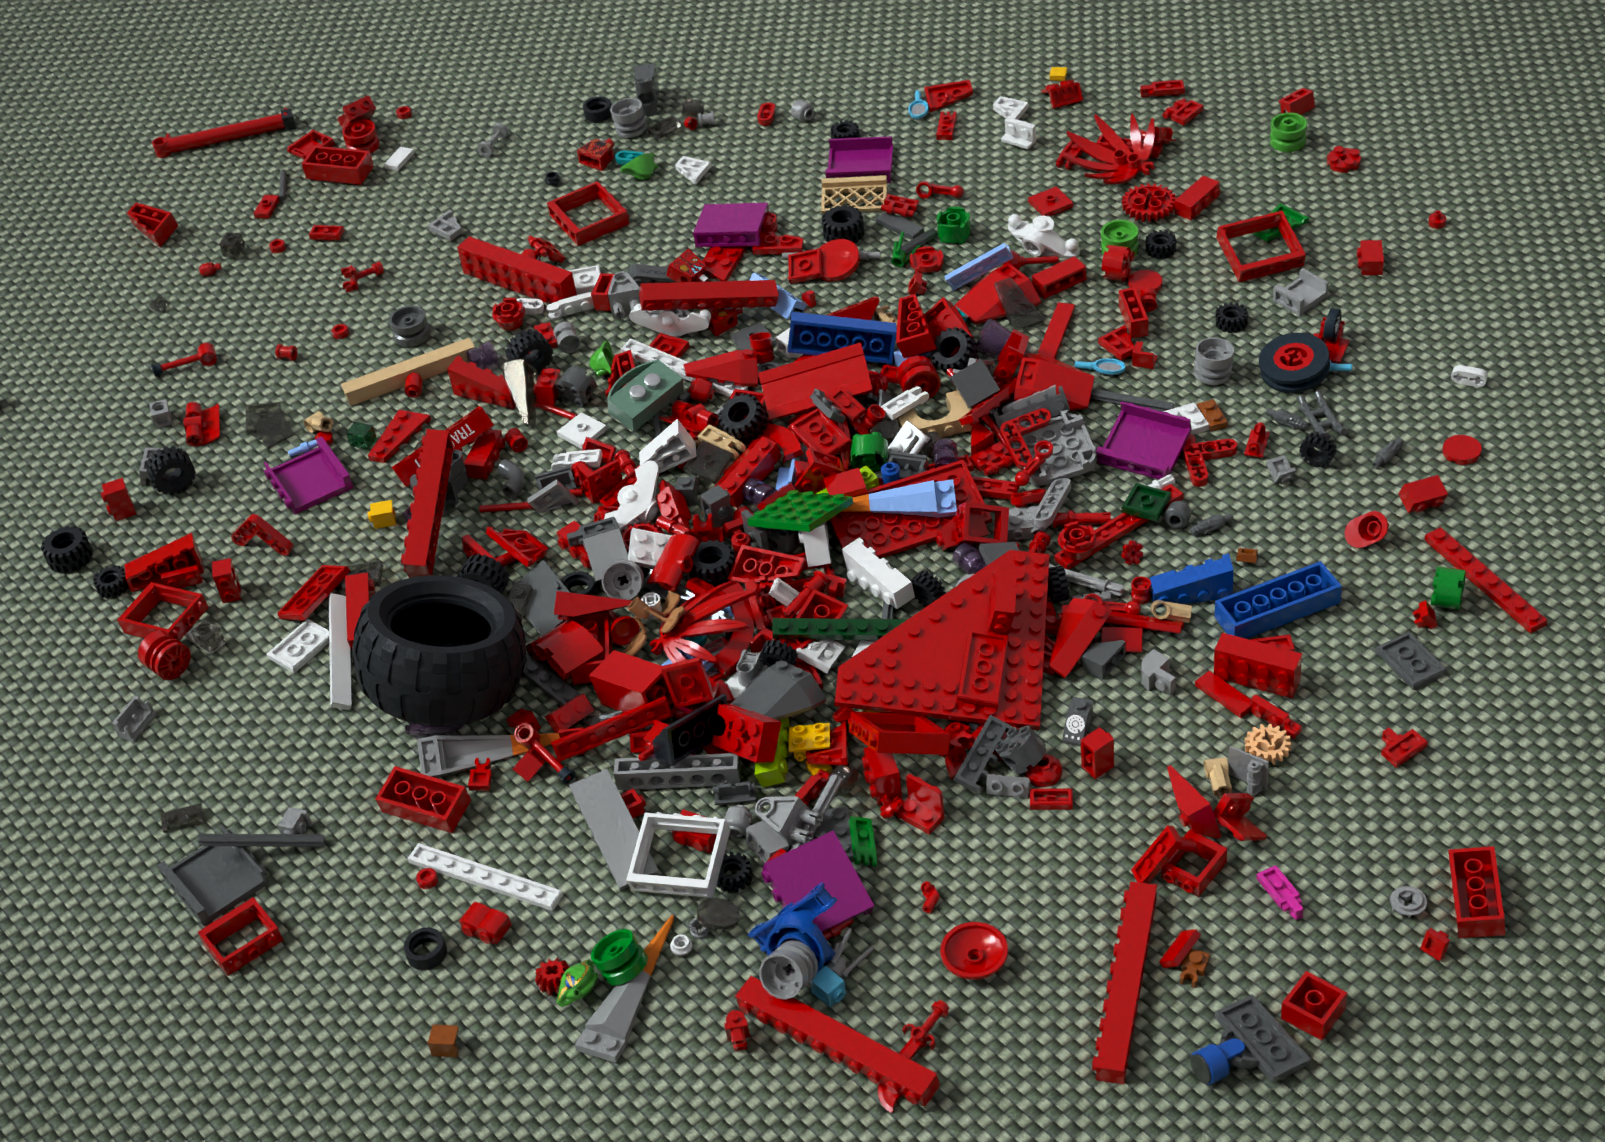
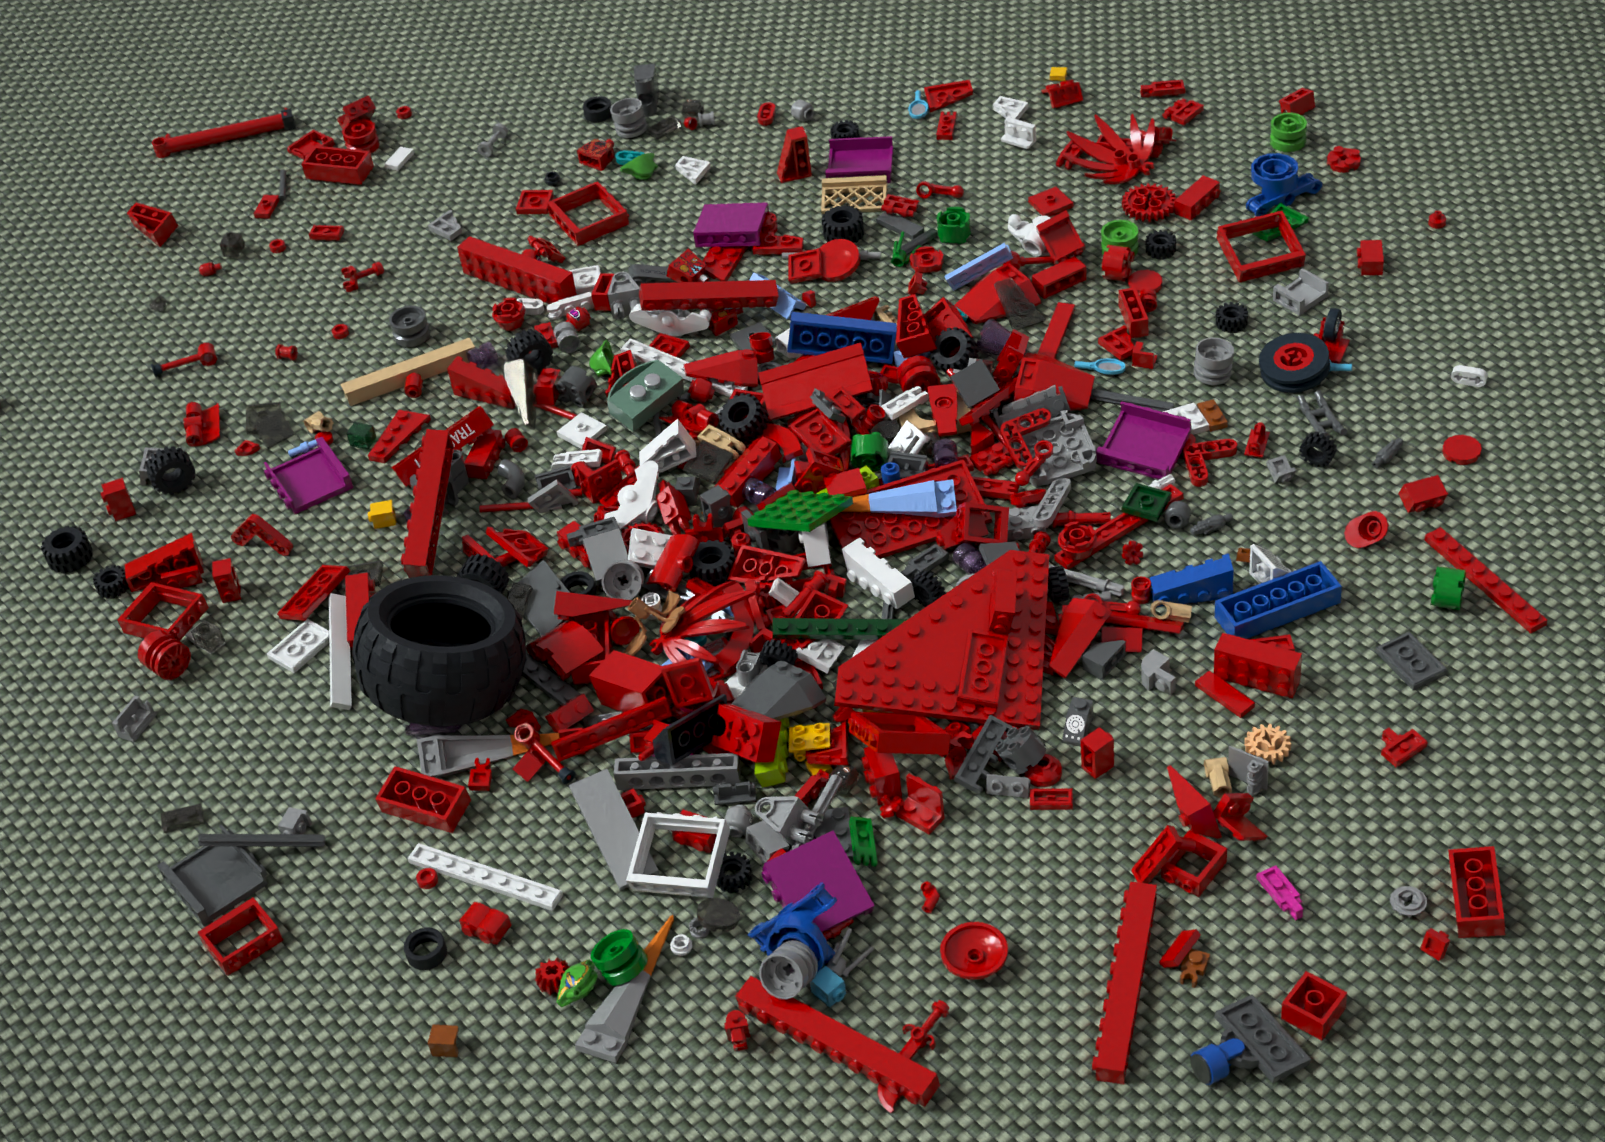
(161, 413): light grey brick -> none
(247, 448): none -> red tile
(534, 201): none -> red tile
(579, 318): none -> red head
(672, 527): red axle -> none
(795, 156): none -> red wedge
(925, 561): none -> dark grey hinge
(944, 408): none -> red piece
(1060, 237): none -> red panel
(1265, 565): none -> white slope
(1274, 715): red hinge -> none
(1279, 182): none -> blue piece
(1288, 419): dark grey piece -> none
(1425, 616): red tile -> none

